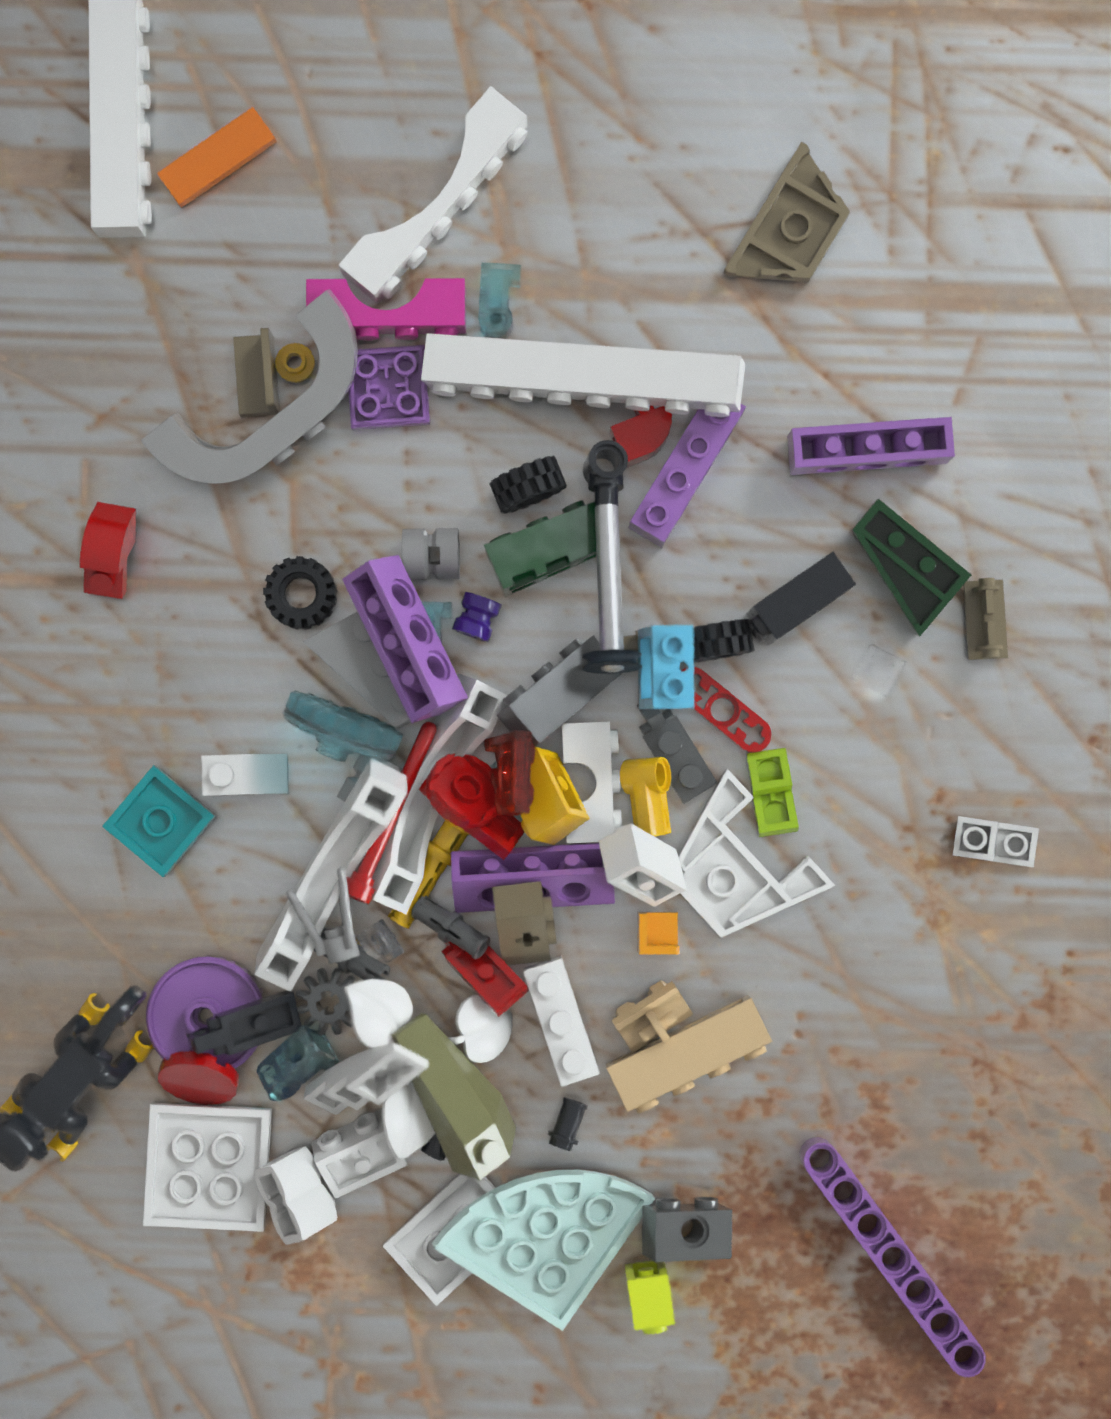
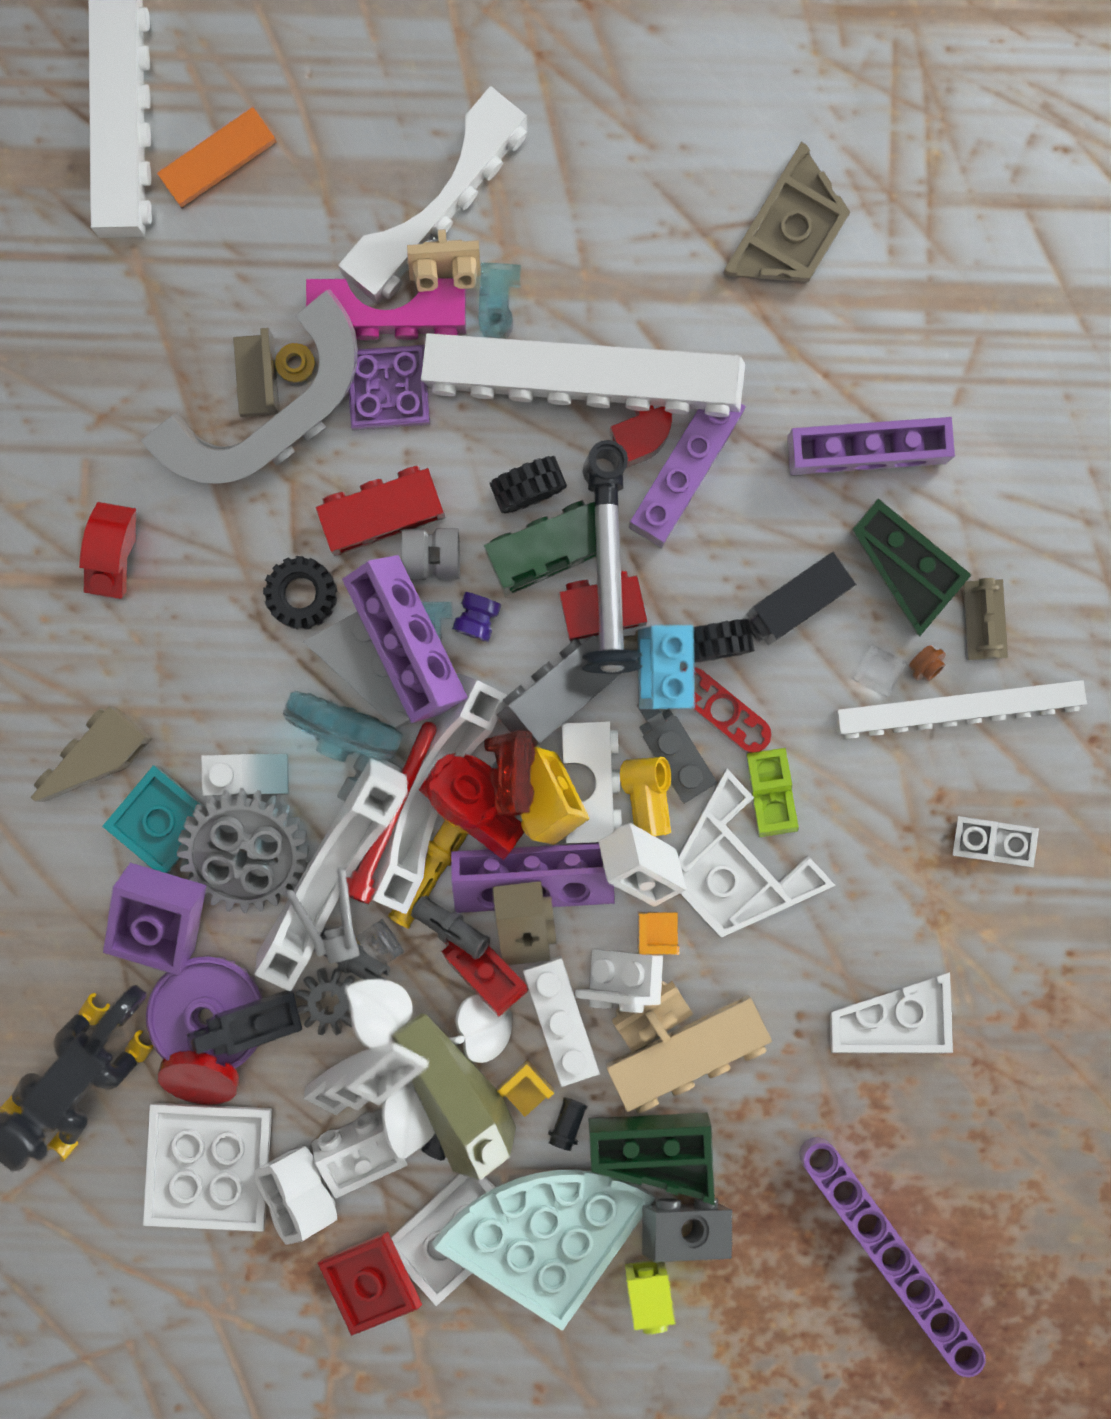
(103, 751): none -> dark tan slope
(154, 918): none -> medium lavender brick
(250, 820): none -> light grey gear
(295, 1063): clear light blue leg -> none
(369, 1283): none -> red tile
(379, 510): none -> red brick
(444, 260): none -> tan hips
(526, 1088): none -> yellow panel
(581, 607): none -> red brick
(623, 979): none -> white bracket
(656, 1151): none -> dark green wedge
(898, 1022): none -> white wing
(928, 663): none -> dark orange plate
(960, 707): none -> white piece

